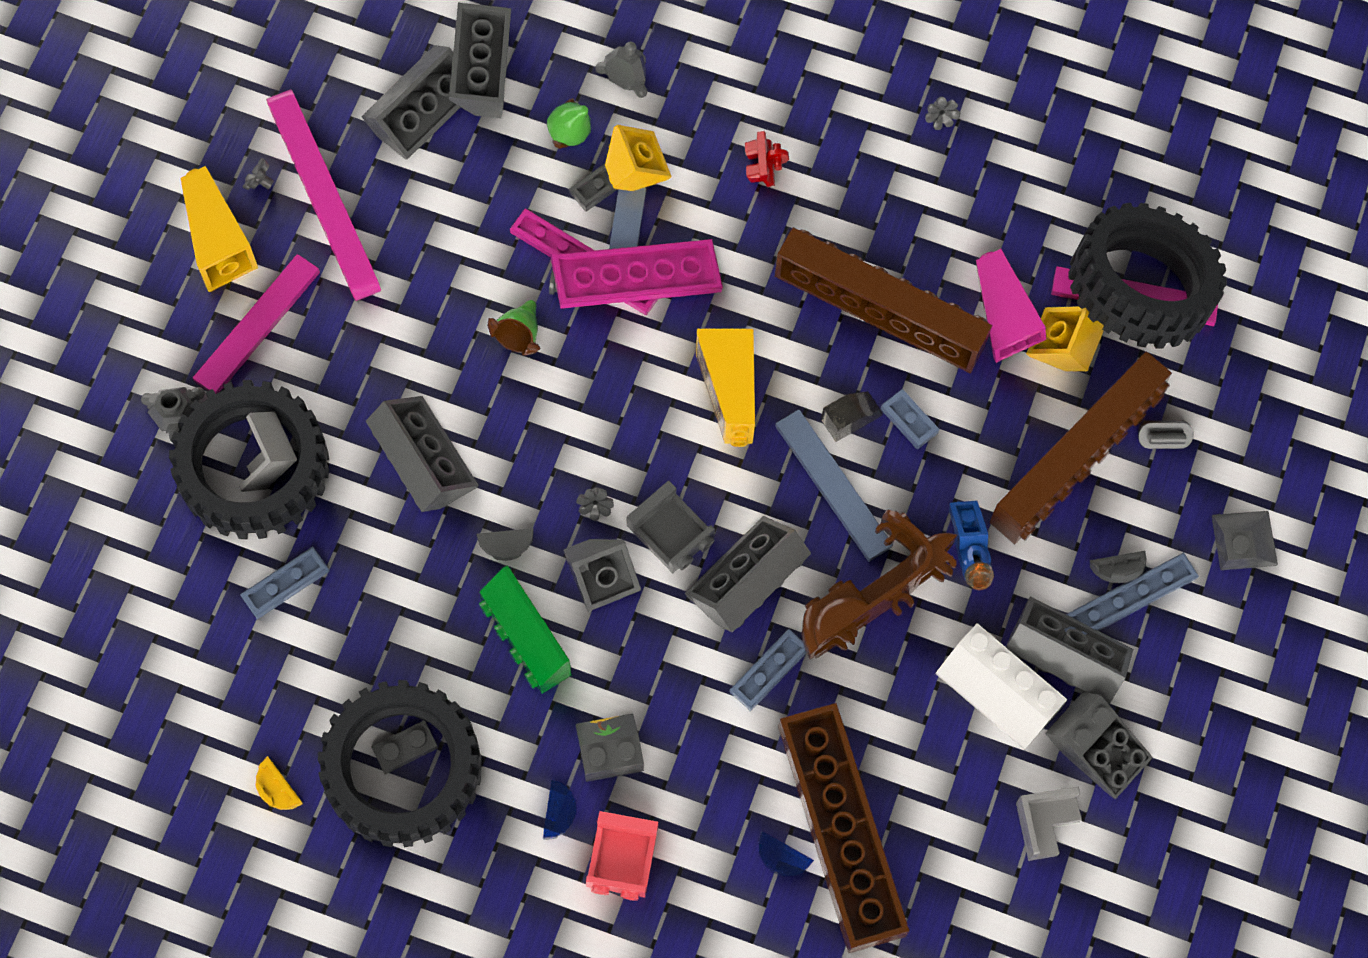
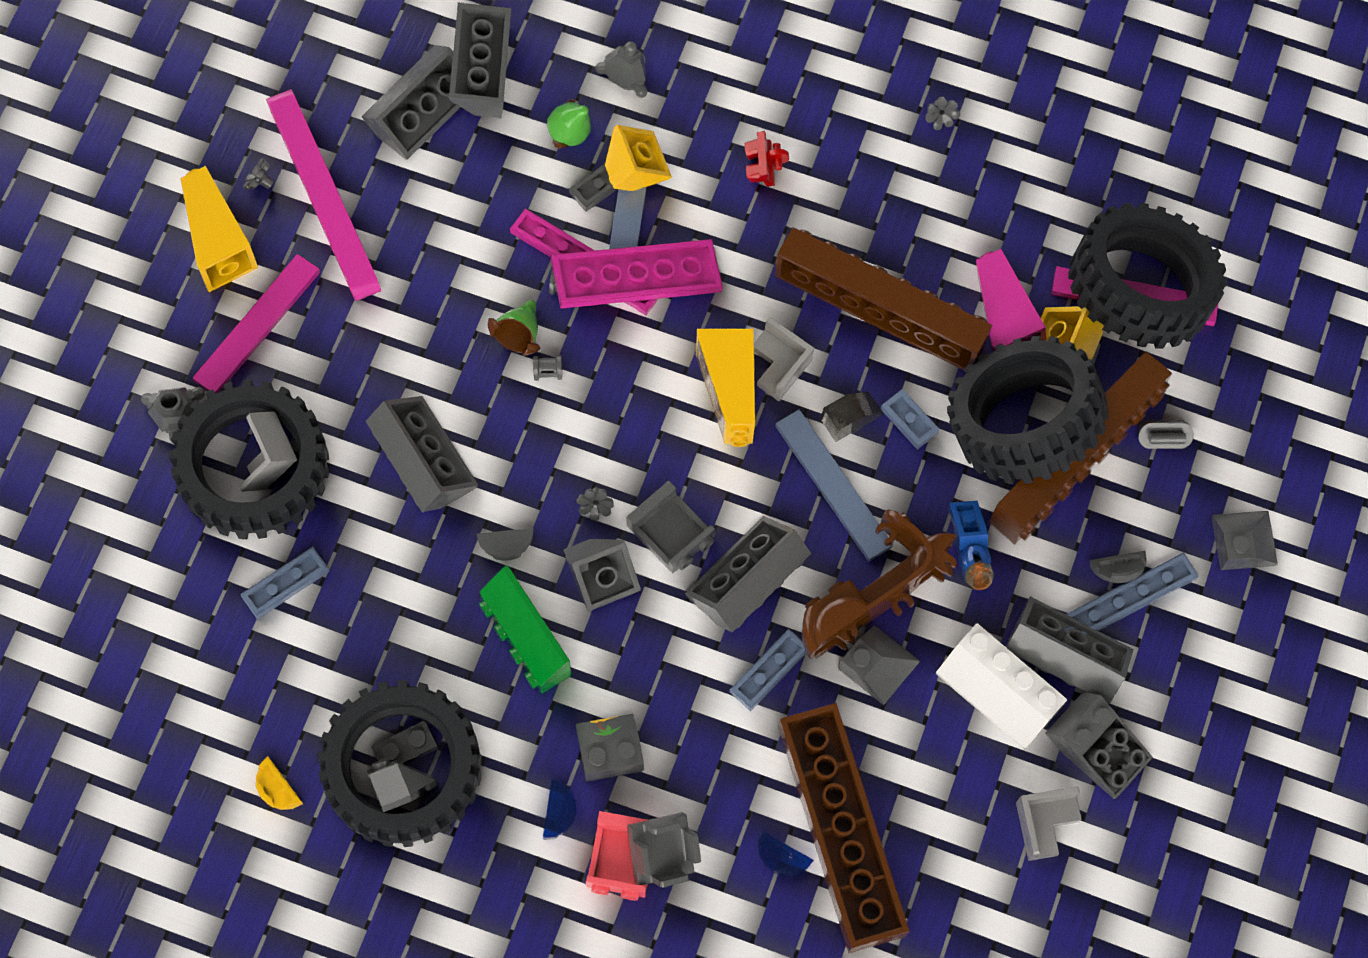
(397, 783): none -> dark grey slope
(547, 367): none -> dark grey bush
(663, 850): none -> dark grey panel
(787, 356): none -> light grey panel
(878, 664): none -> dark grey slope
(1041, 449): none -> black tyre

